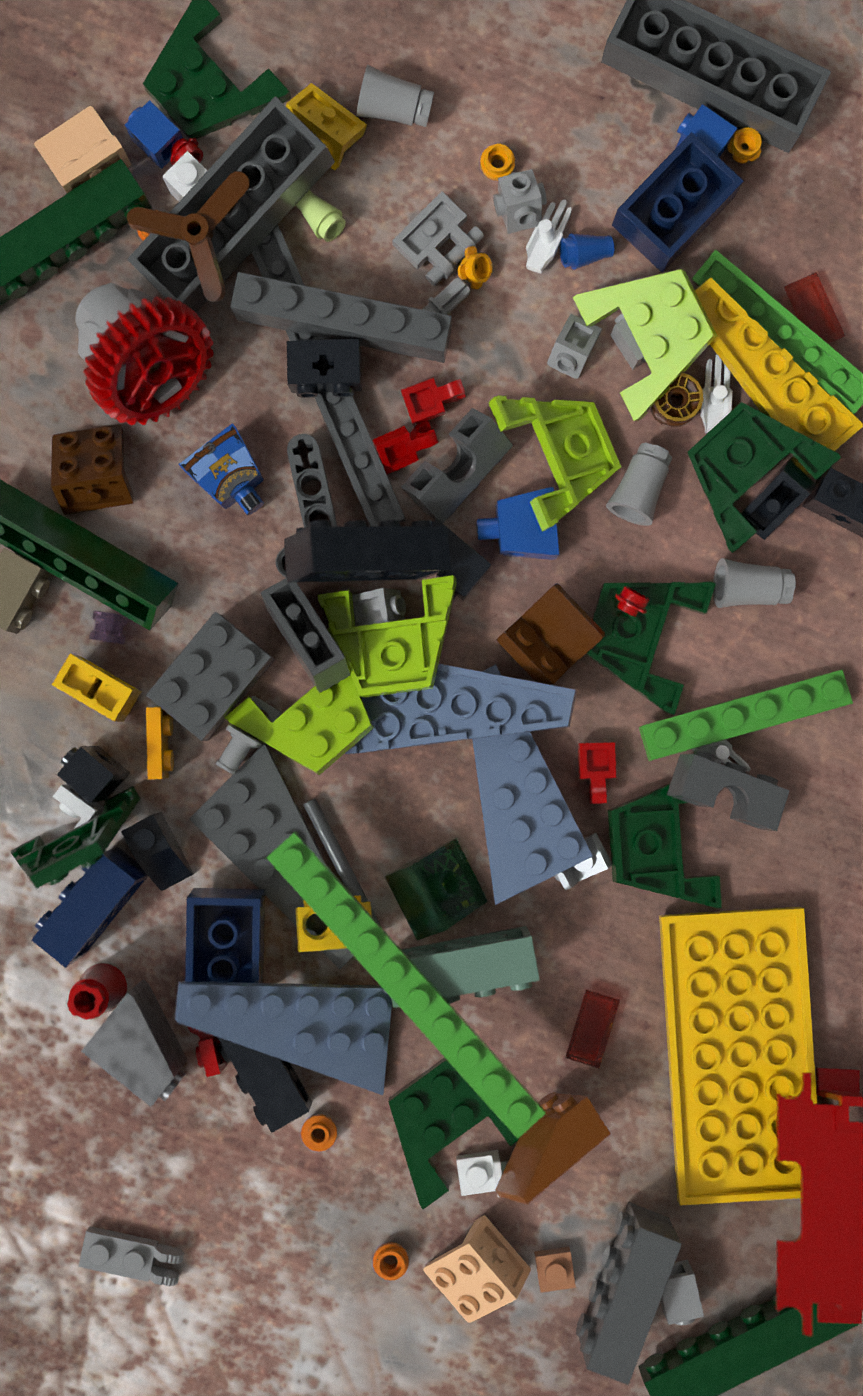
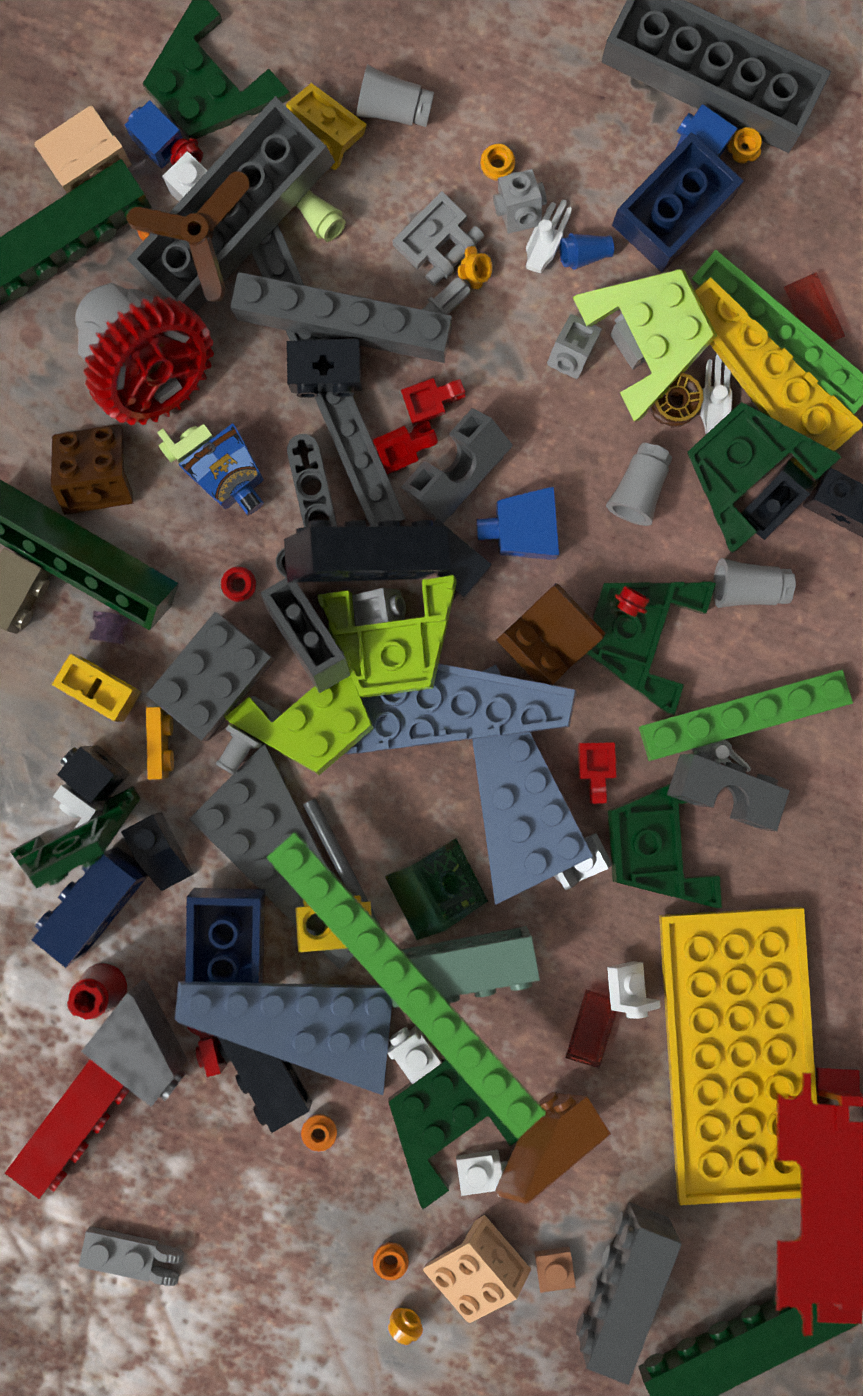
(65, 1129): none -> red brick
(189, 442): none -> yellowish green bracket
(229, 578): none -> red plate
(405, 1326): none -> light orange plate
(413, 1053): none -> white bracket
(573, 446): lime wing -> none
(629, 991): none -> white bracket
(681, 1296): light grey brick -> none

